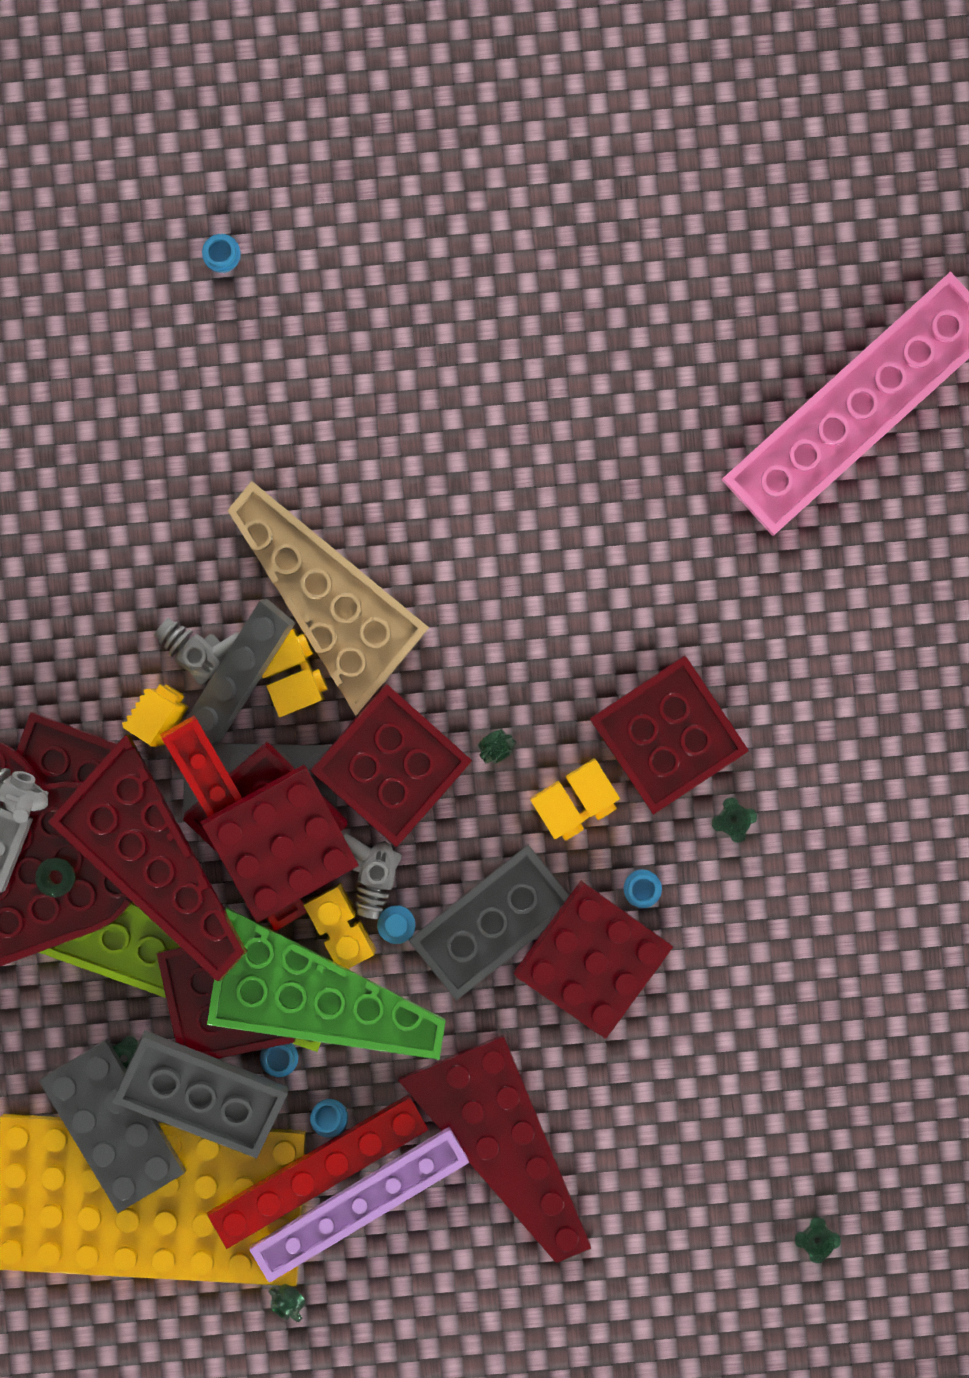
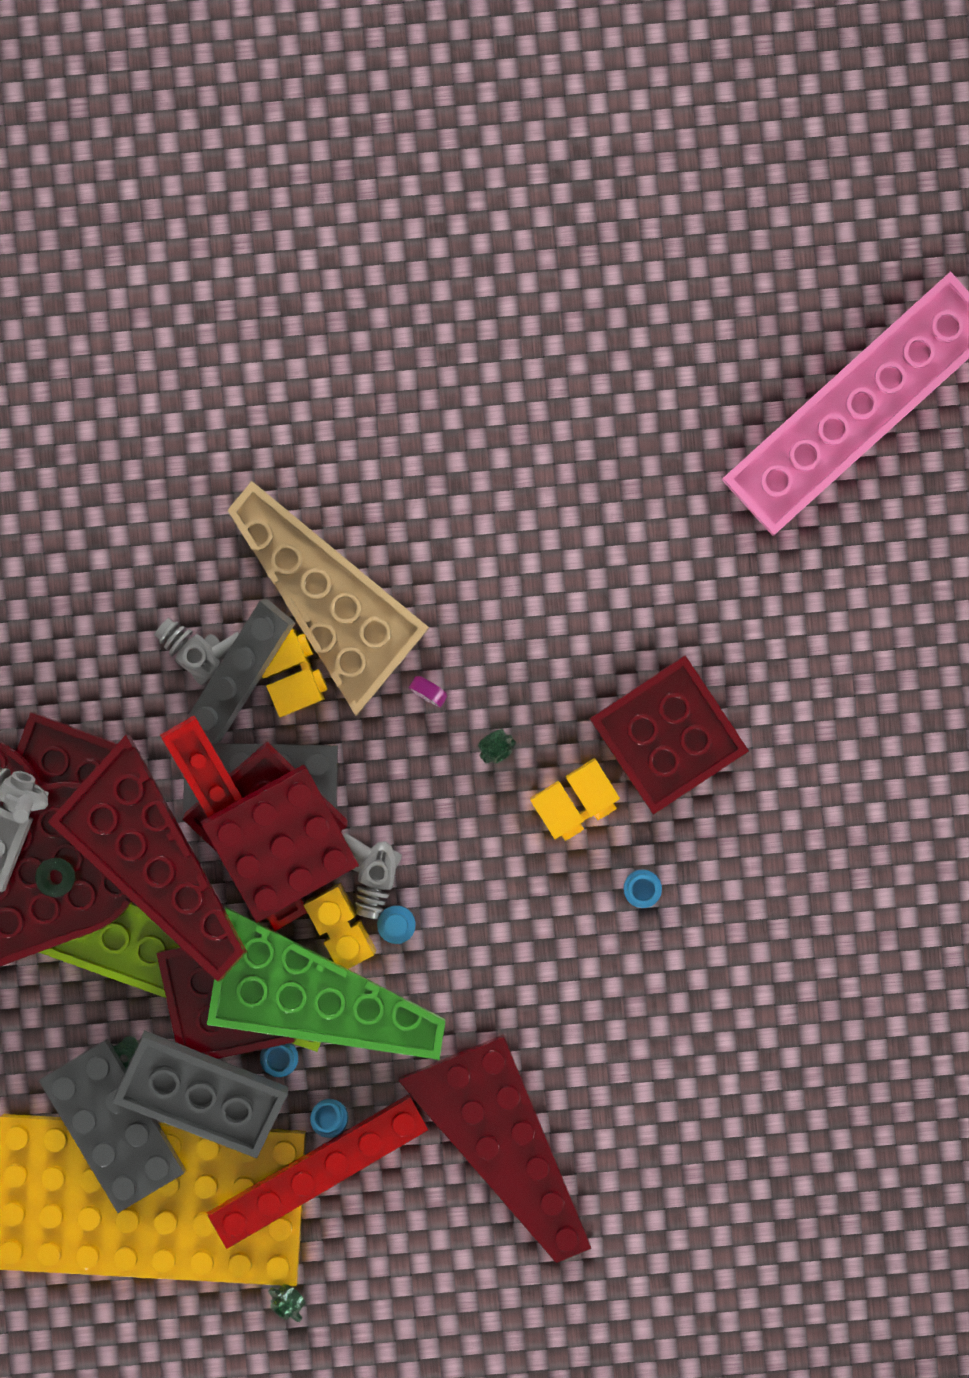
(156, 713): yellow brick -> none
(221, 253): dark azure plate -> none
(359, 1204): lavender plate -> none
(390, 765): dark red plate -> none
(428, 691): none -> magenta tile
(490, 922): dark grey plate -> none
(593, 959): dark red plate -> none
(745, 819): clear green plate -> none
(817, 1251): clear green plate -> none

